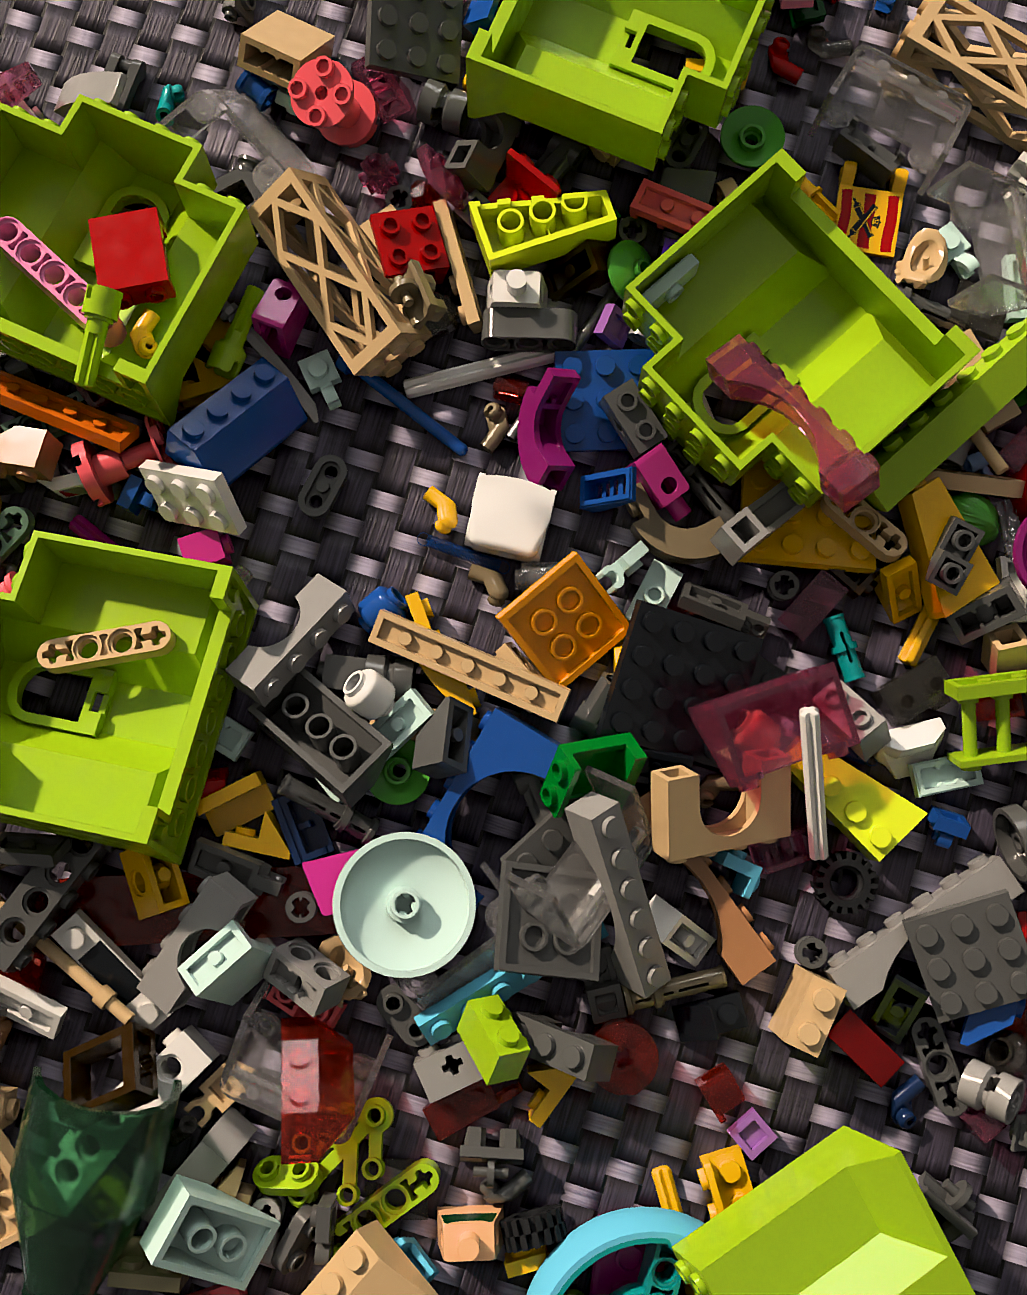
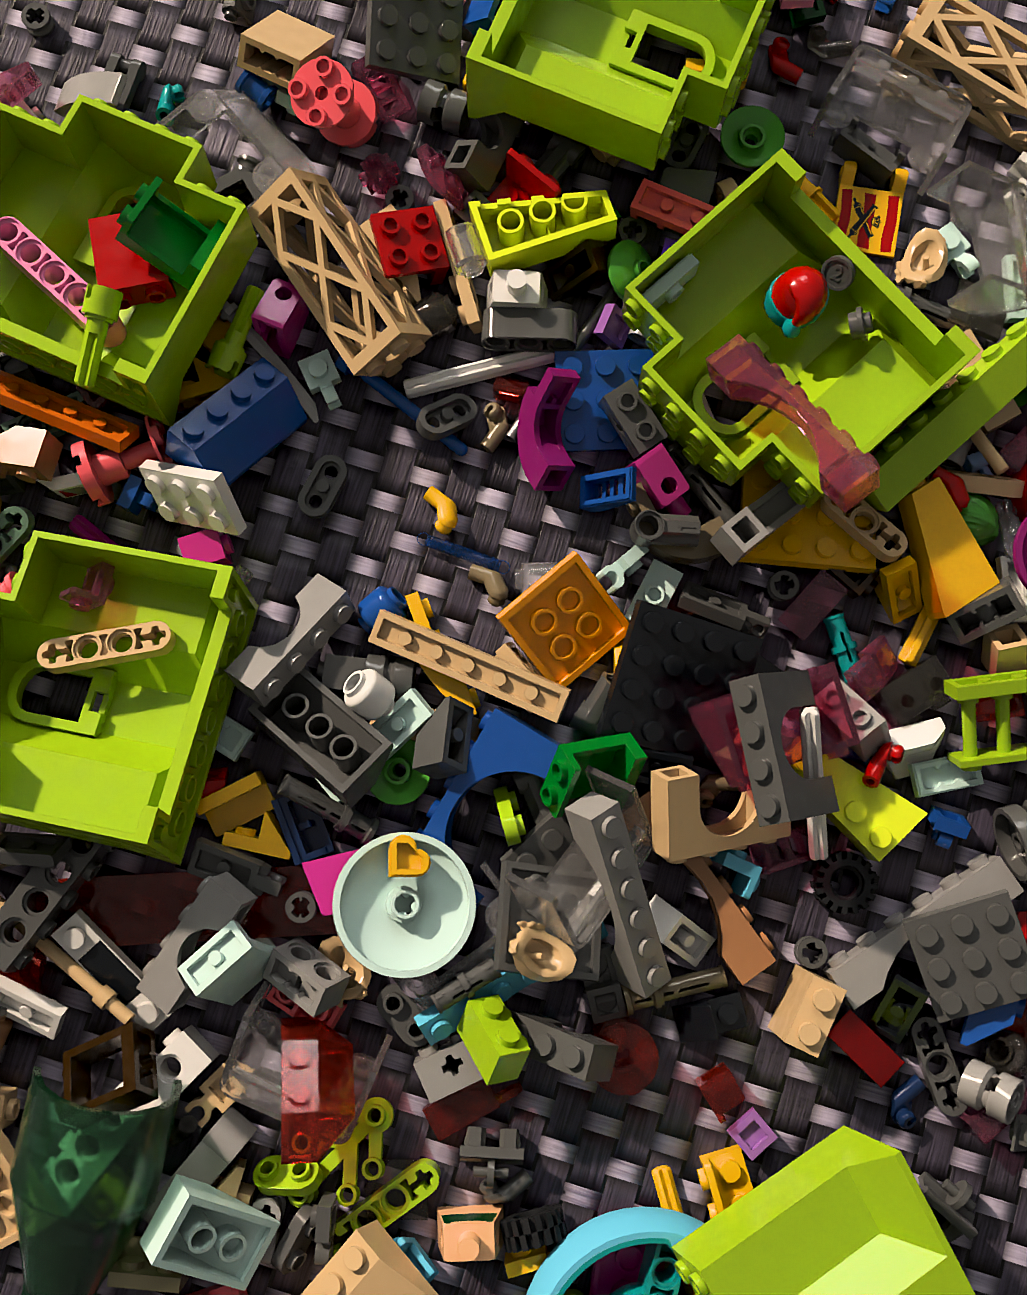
(37, 29): none -> dark grey bush
(95, 589): none -> bracket
(141, 334): yellow arm -> none
(153, 884): yellow brick -> none
(167, 235): none -> green panel
(406, 859): none -> yellow tile
(416, 294): dark tan hips -> none
(423, 194): clear red plate -> none
(443, 418): none -> dark grey plate
(464, 985): none -> dark grey pin
(465, 249): none -> clear brick
(509, 517): white piece -> none
(512, 825): none -> lime plate
(541, 954): none -> tan hat
(545, 1101): yellow slope -> none
(668, 528): none -> dark grey piece
(777, 789): none -> dark grey arch
(796, 299): none -> red piece
(838, 272): none -> dark grey piece
(860, 324): none -> dark grey plate
(873, 669): none -> clear pink slope
(879, 762): none -> red arm
(952, 554): dark grey slope -> none
(954, 485): none -> red arm

